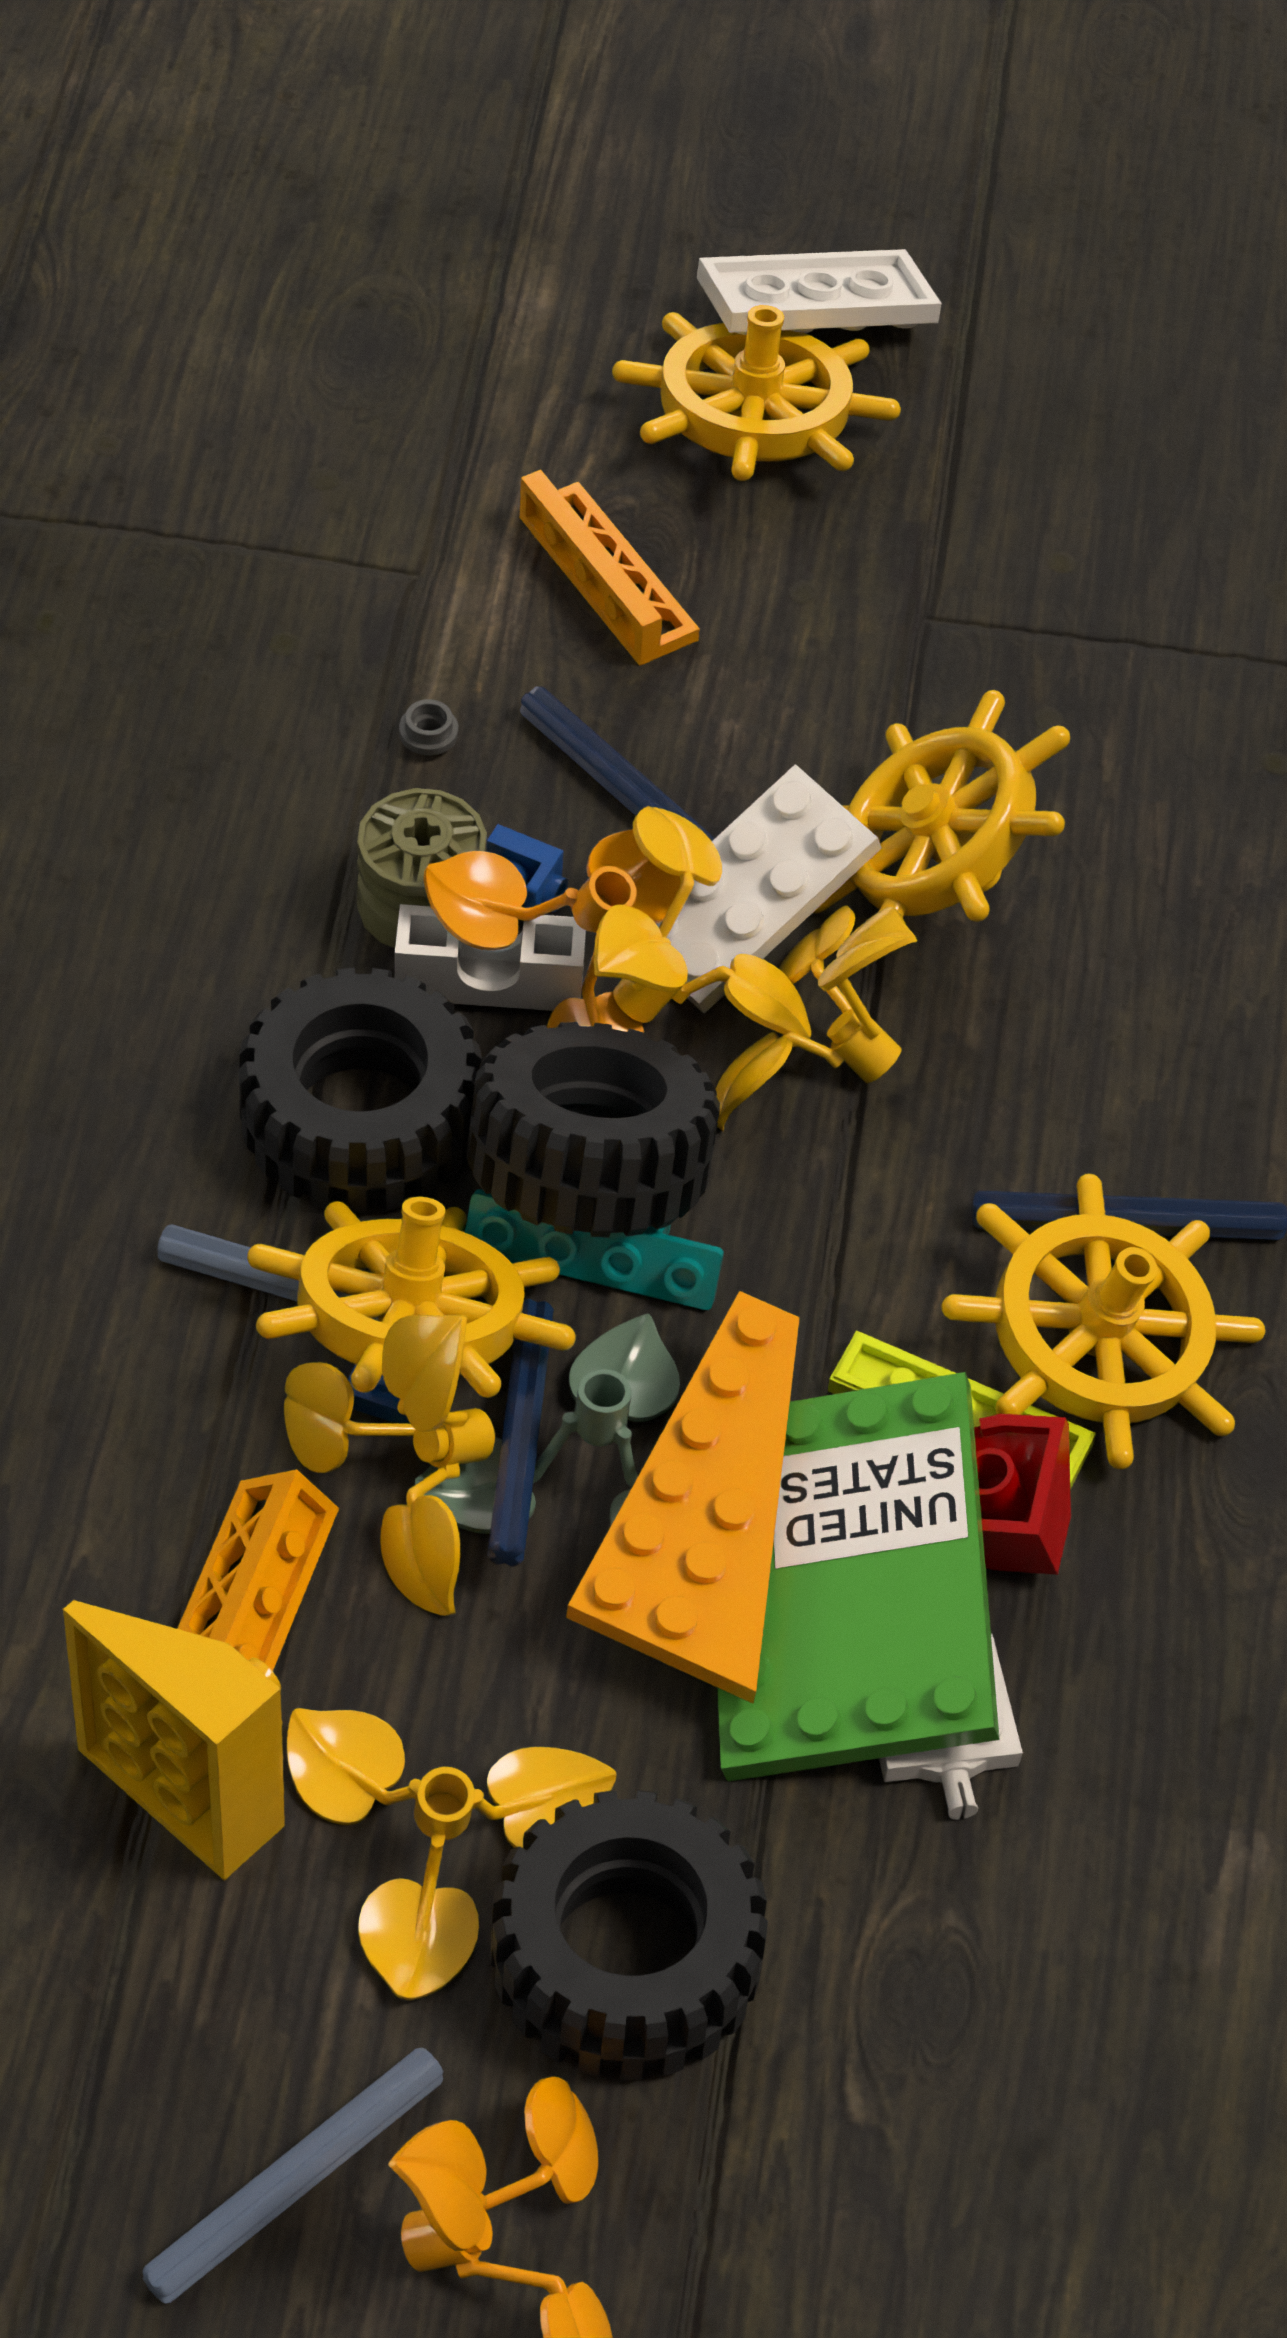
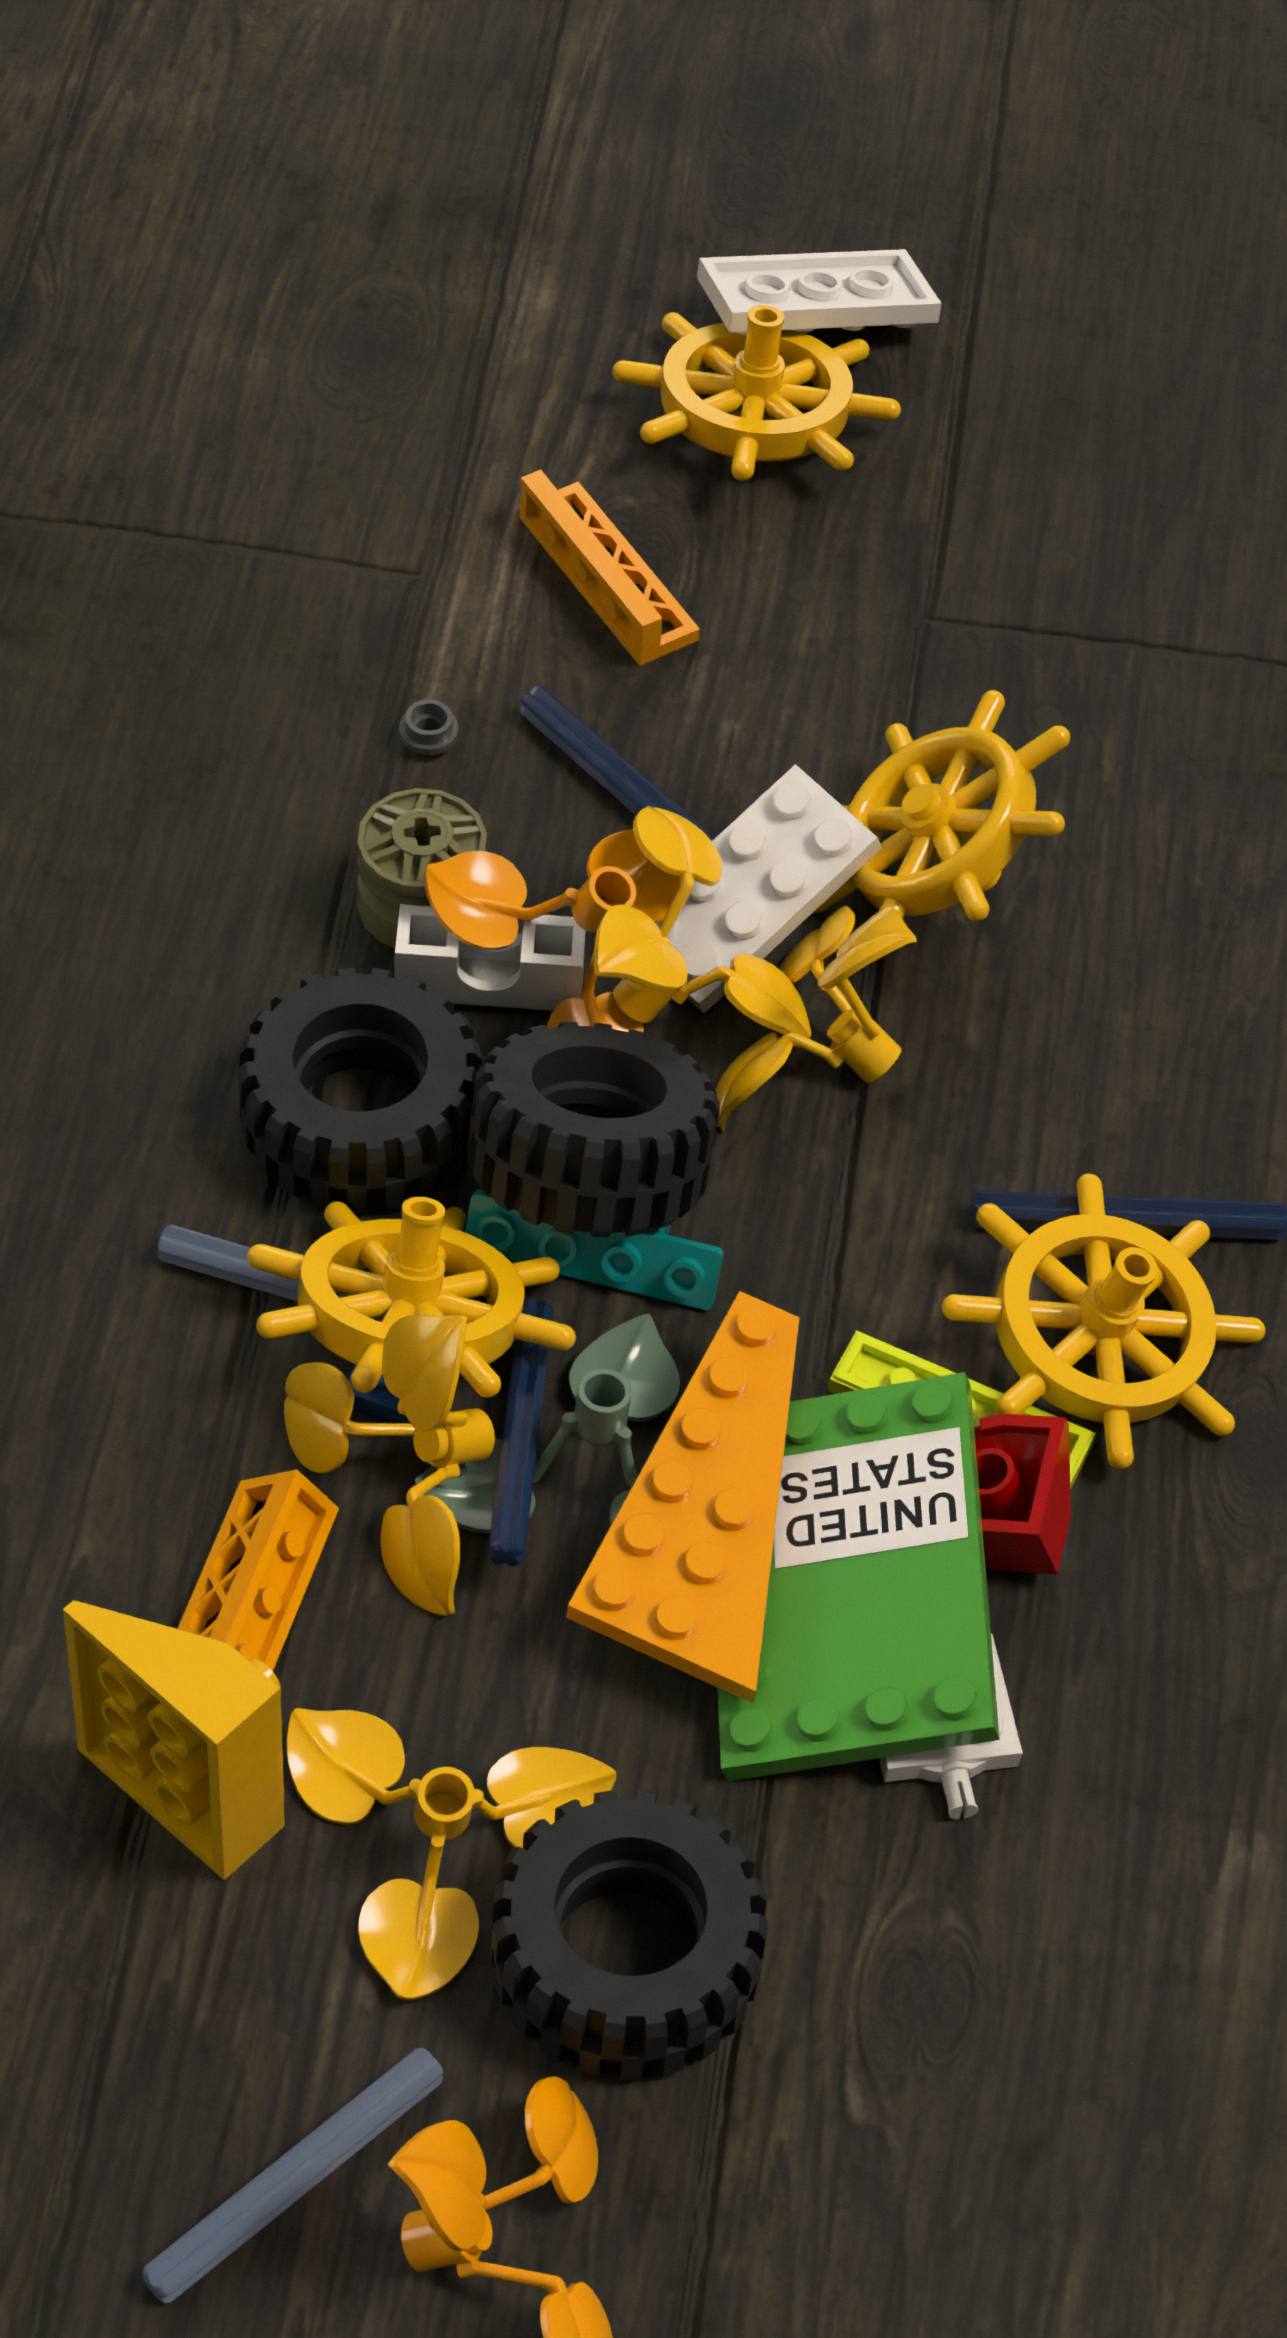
(535, 860): blue bracket -> none

